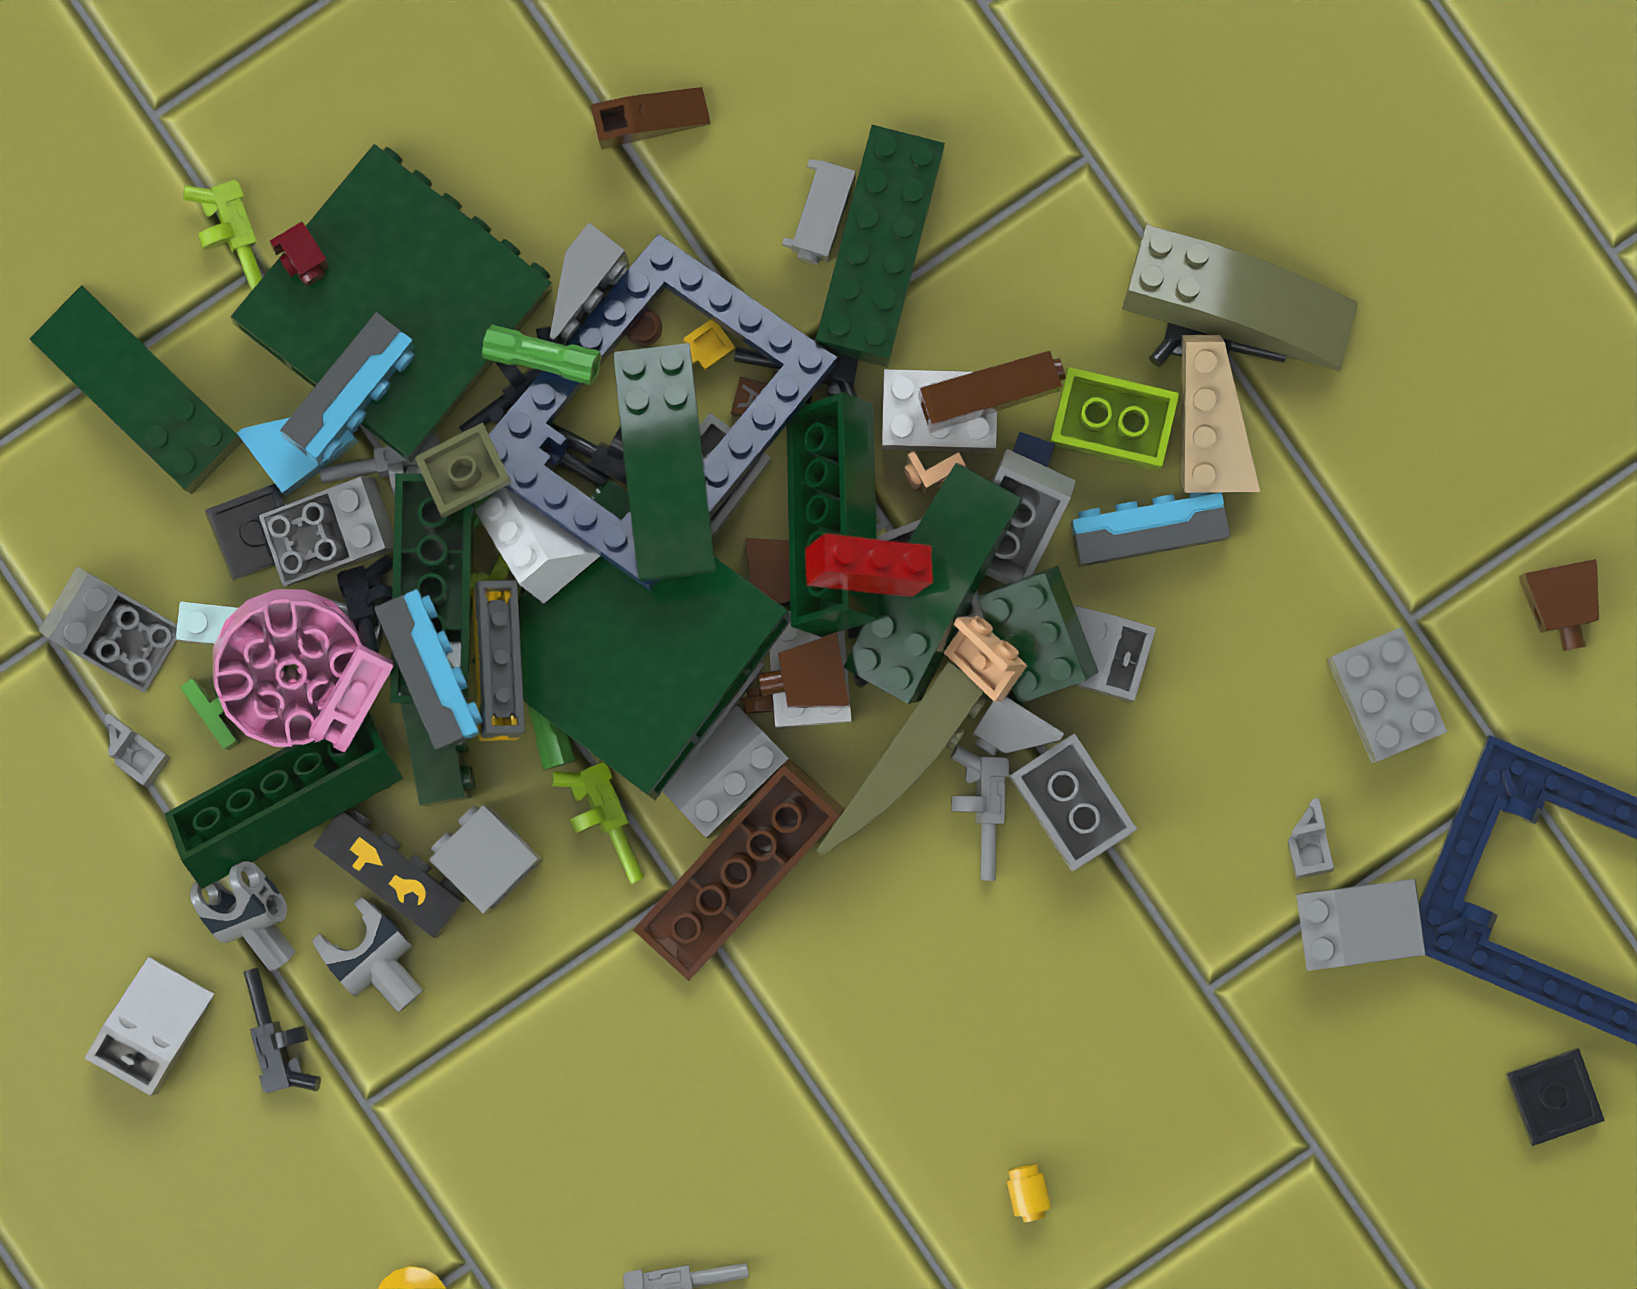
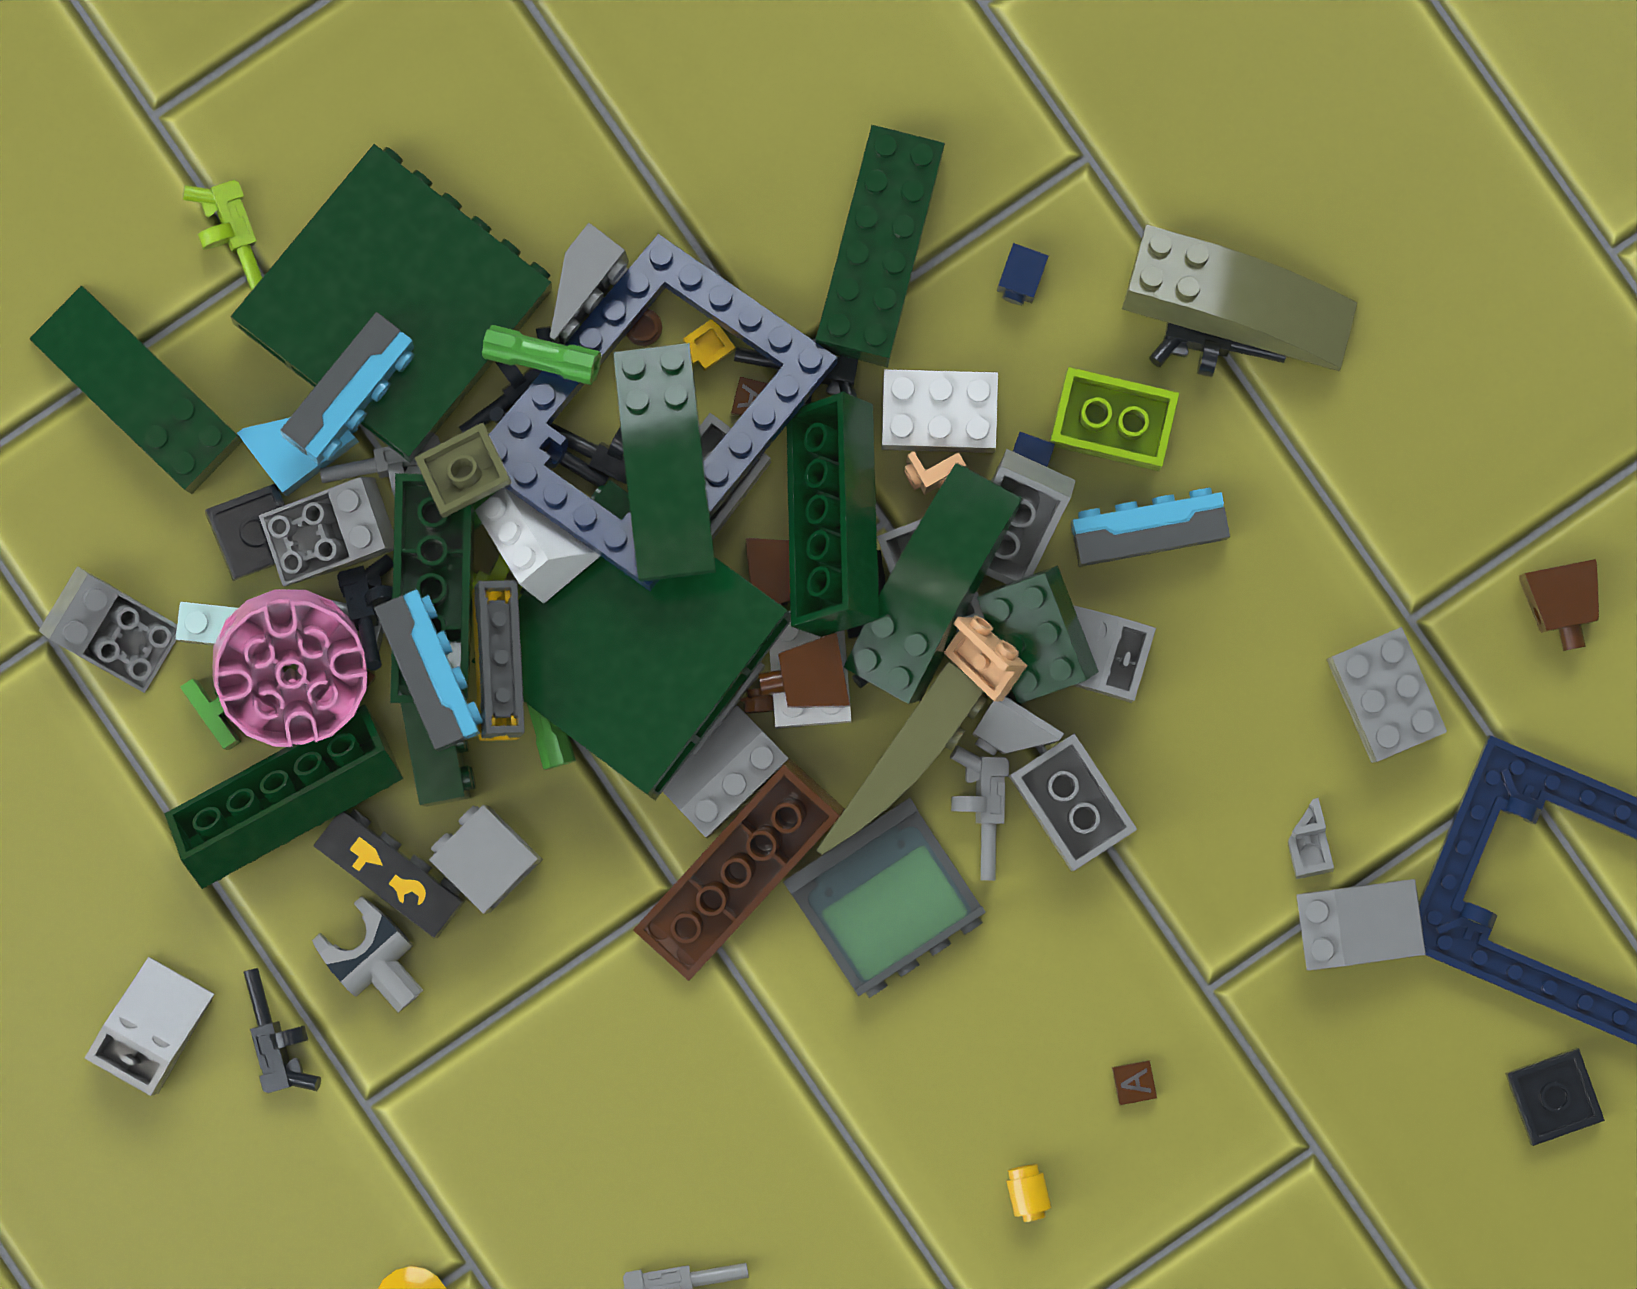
(134, 752): light grey slope -> none
(246, 913): light grey connector -> none
(300, 254): dark red brick -> none
(352, 697): bright pink plate -> none
(605, 811): lime piece -> none
(649, 116): reddish brown slope -> none
(822, 212): light grey brick -> none
(868, 565): red brick -> none
(885, 899): none -> clear light blue panel
(990, 390): reddish brown slope -> none
(1022, 274): none -> dark blue brick
(1134, 1082): none -> reddish brown tile
(1212, 424): tan wedge -> none

